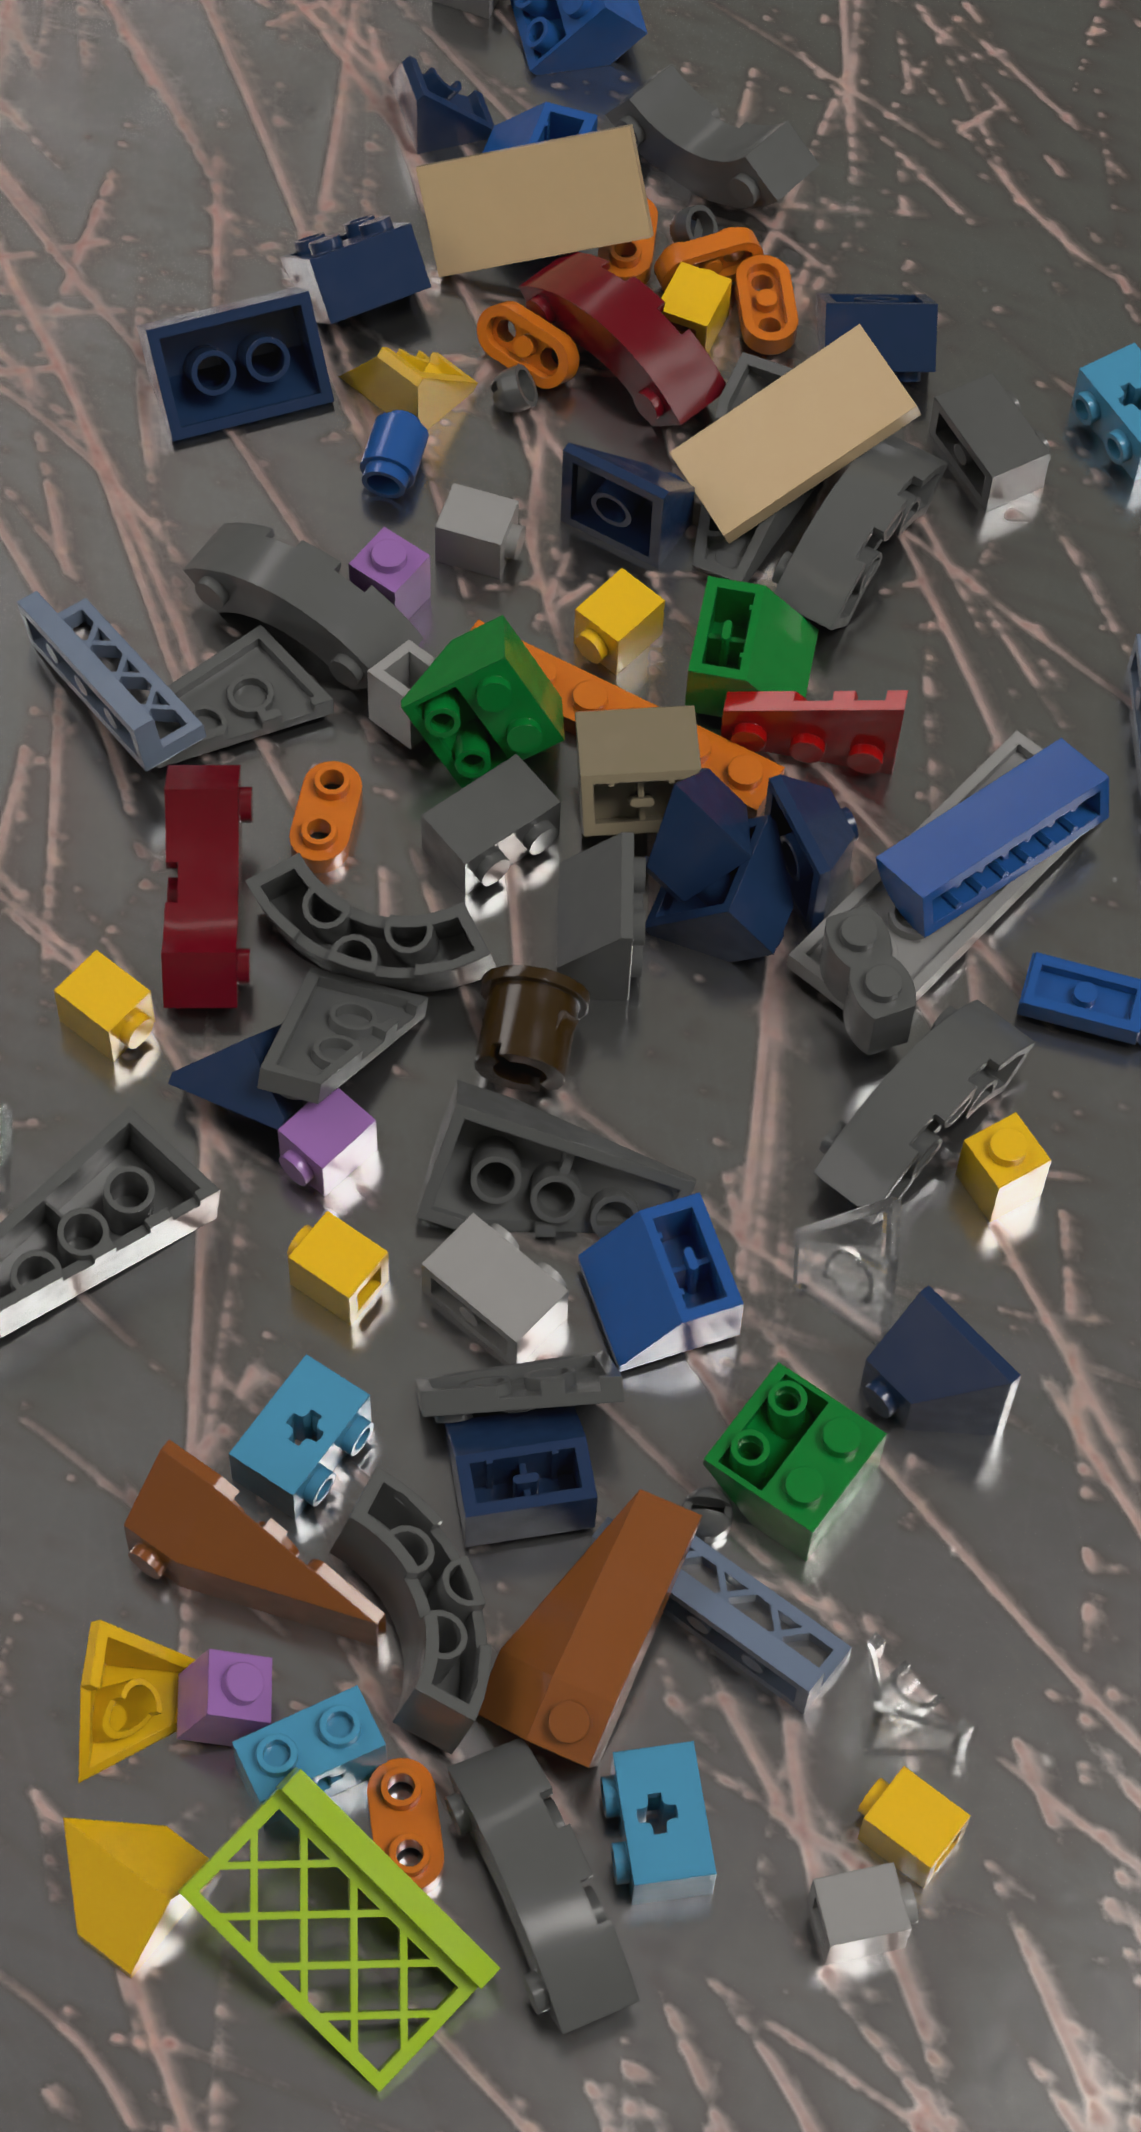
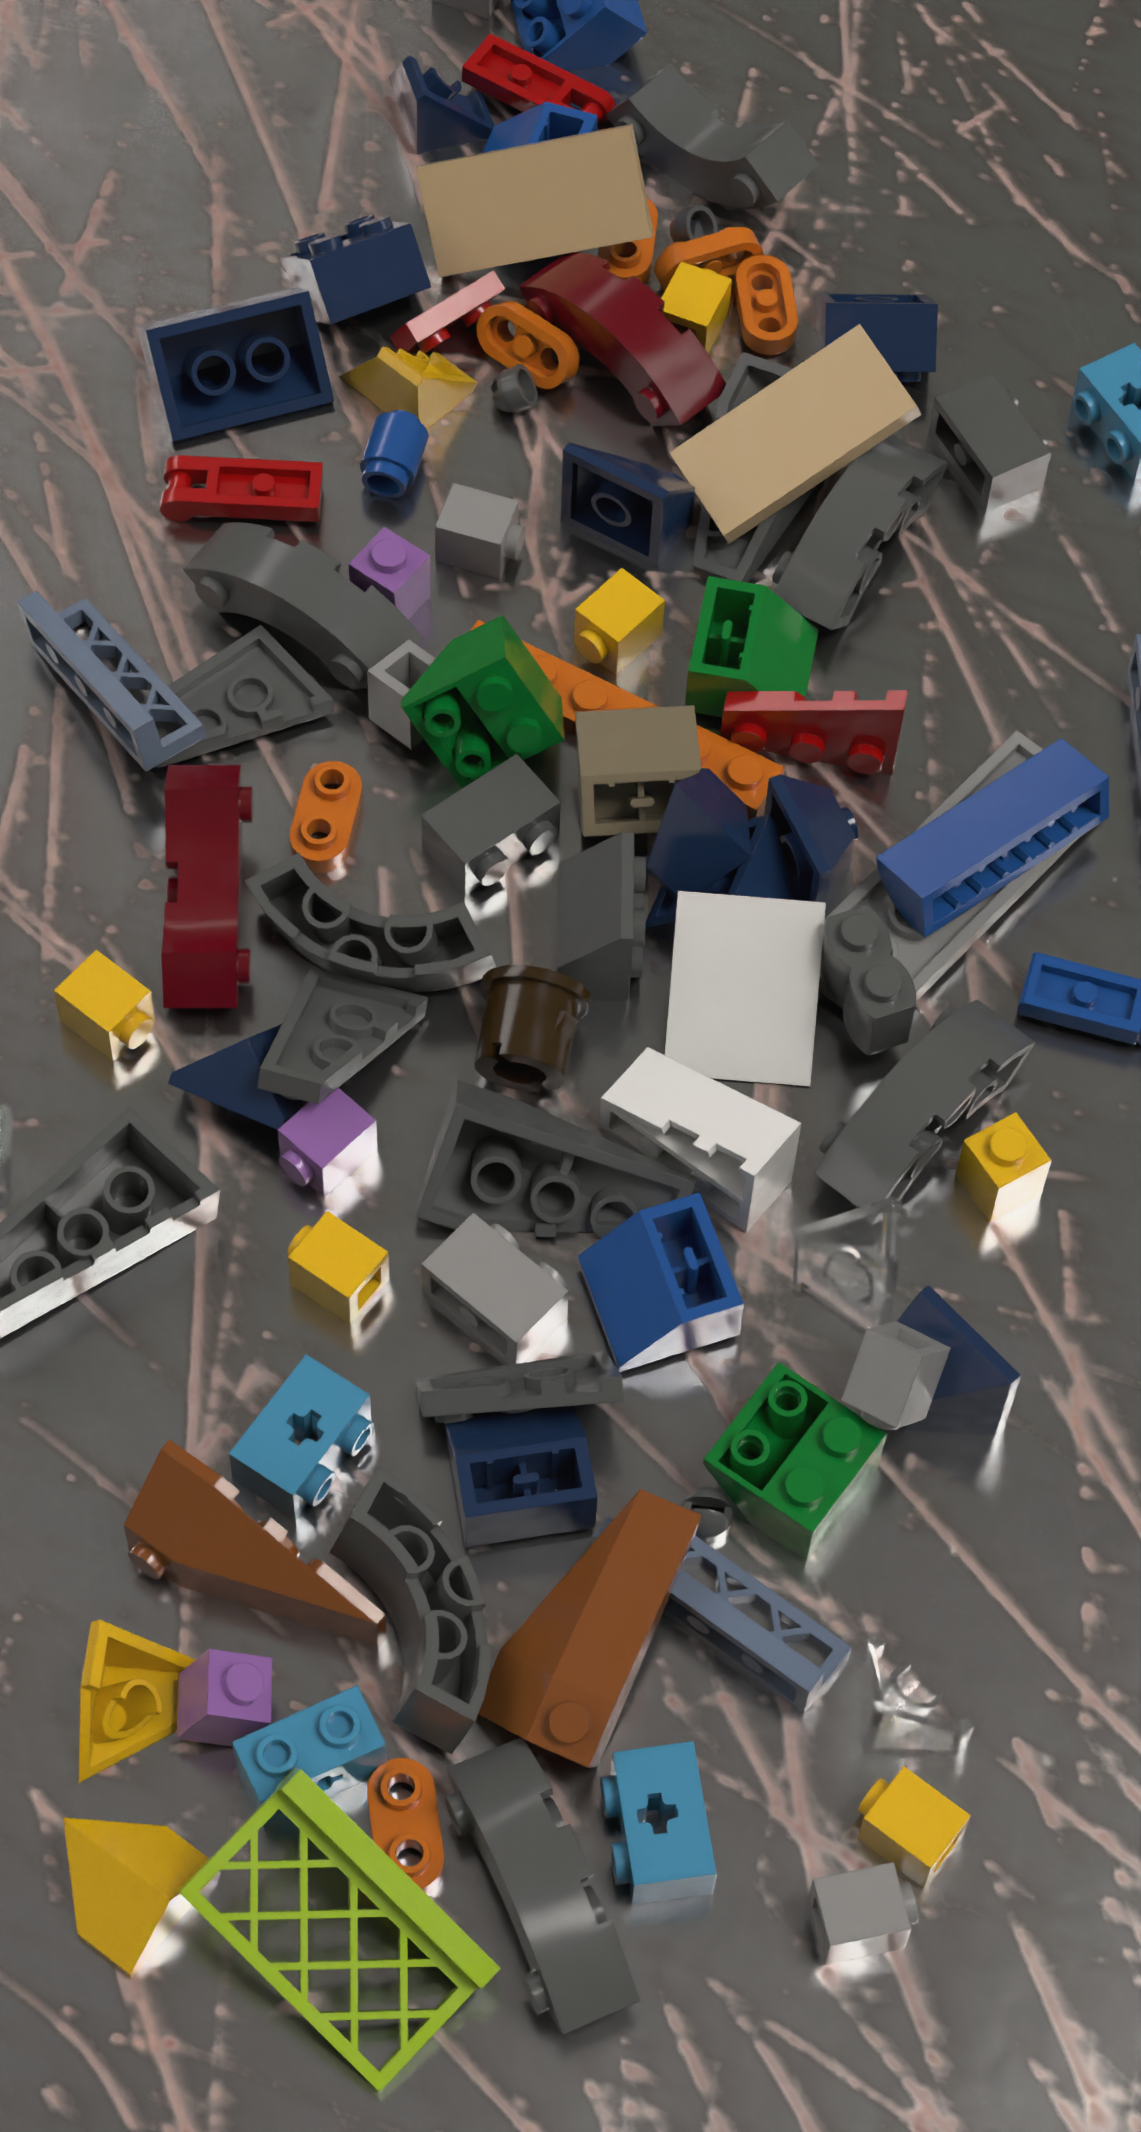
(241, 488): none -> red plate
(431, 326): none -> plate
(529, 81): none -> red plate
(706, 1130): none -> white wedge
(745, 987): none -> white sticker
(895, 1375): none -> light grey brick

